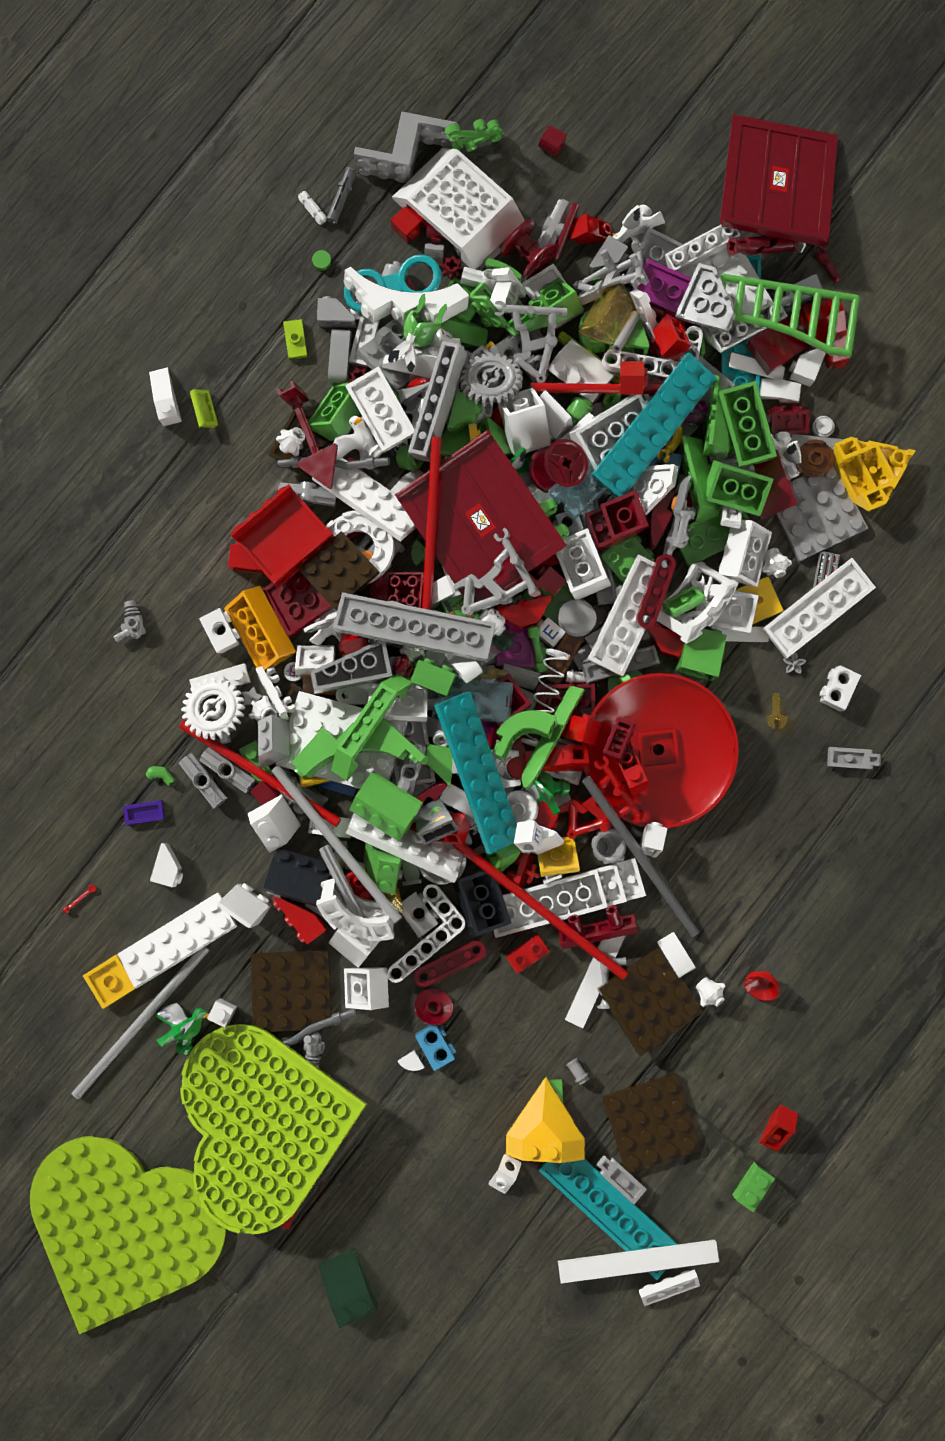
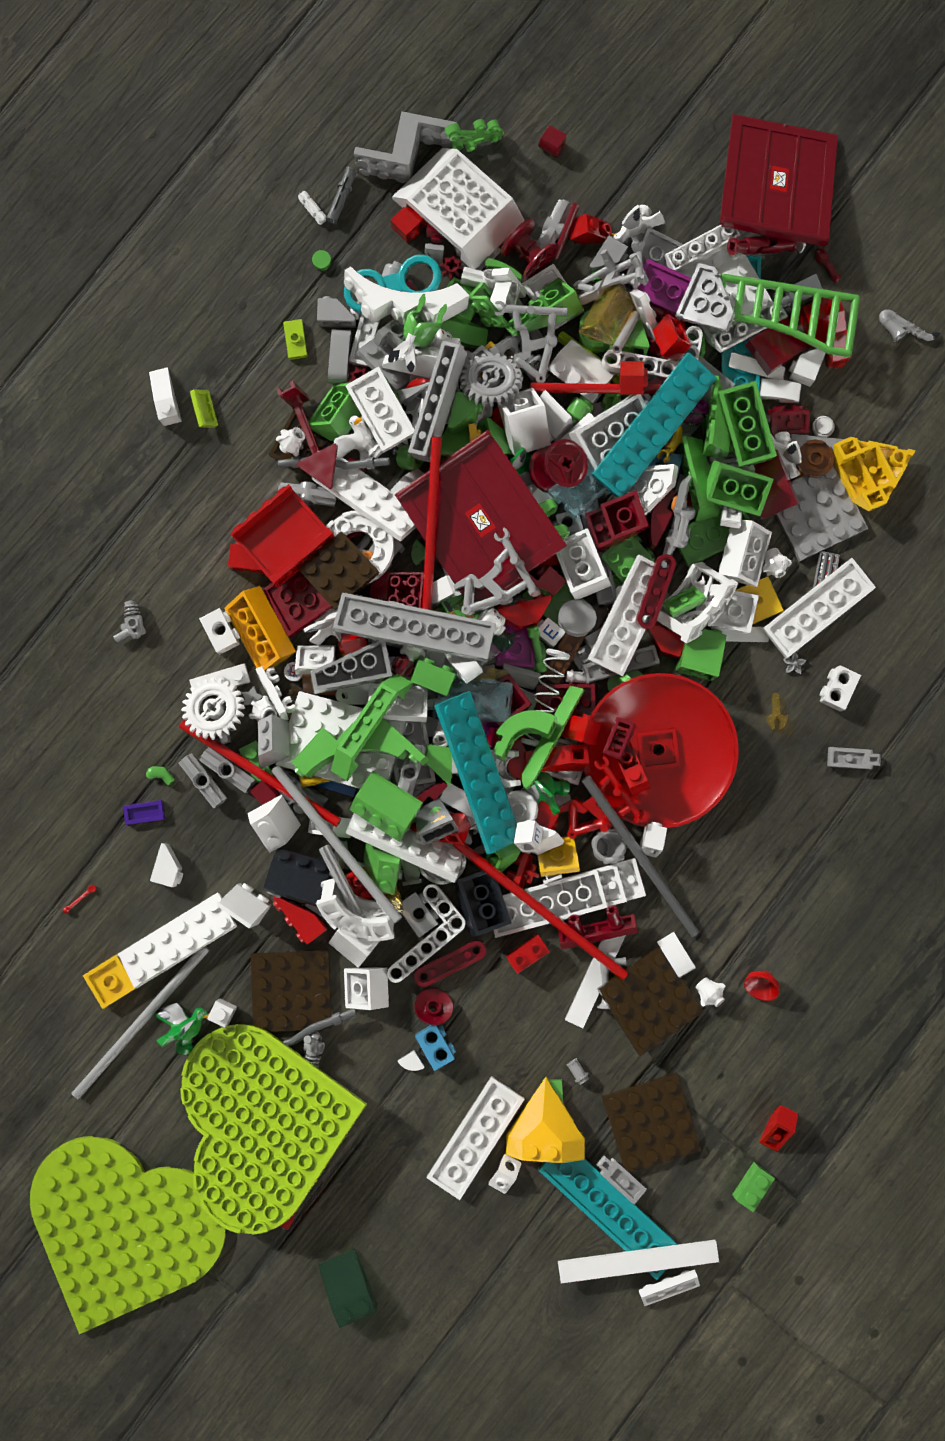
(475, 1138): none -> white plate
(899, 327): none -> light grey piece

